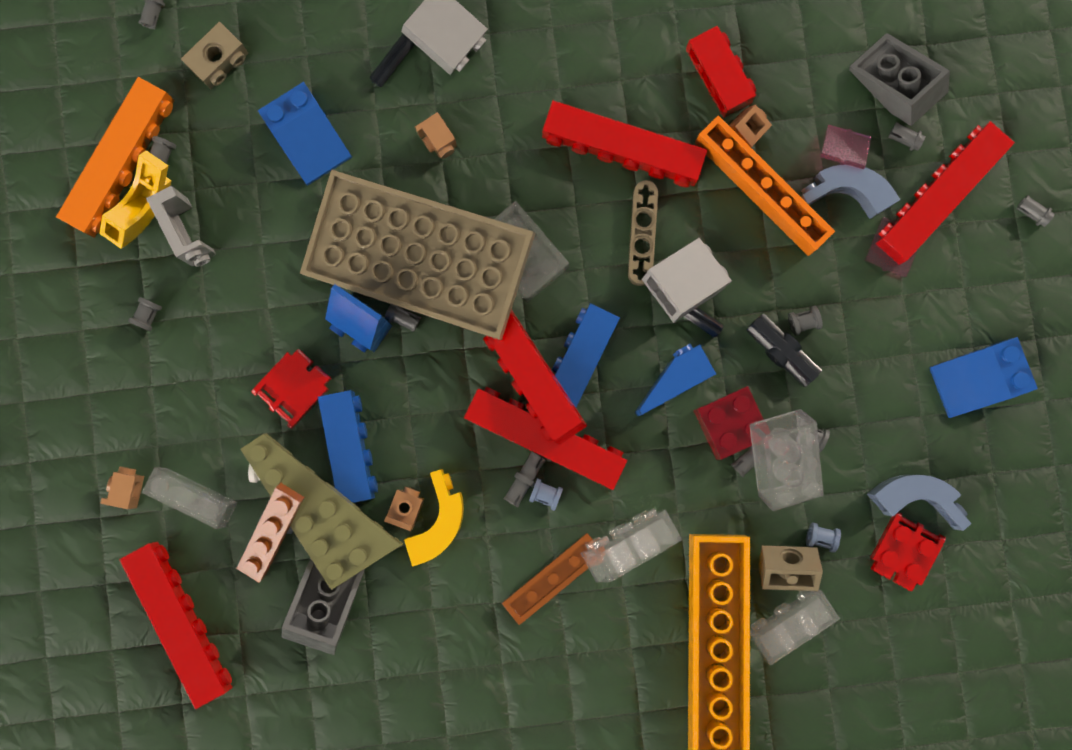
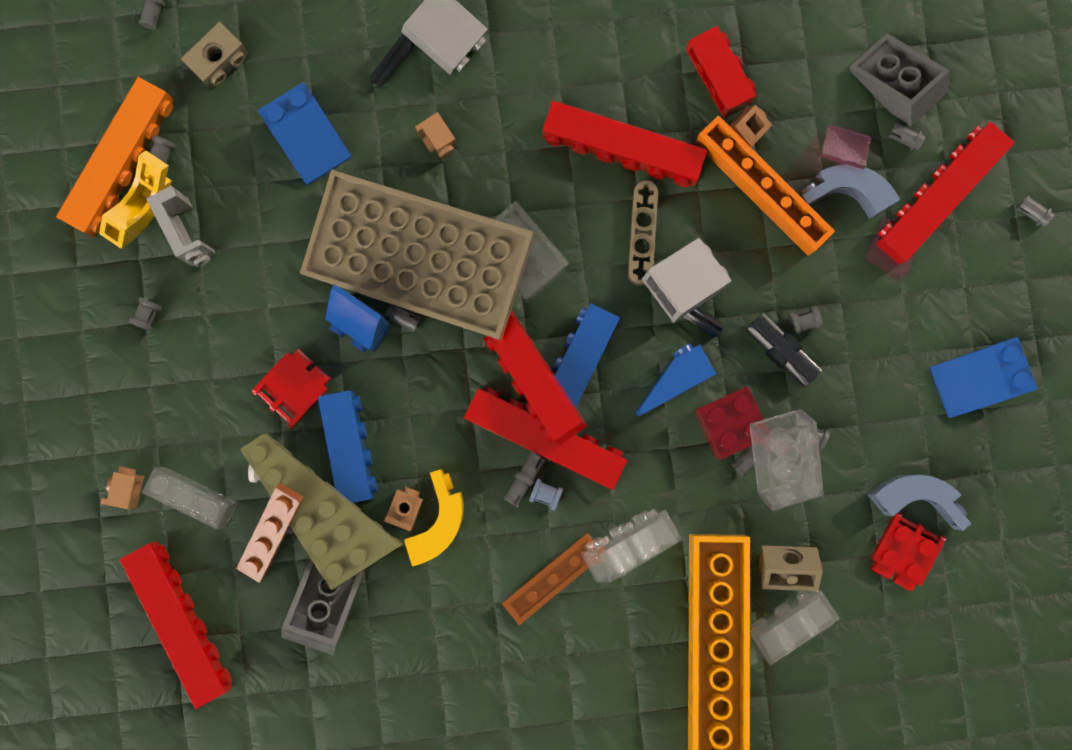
(823, 537): sand blue bush -> none

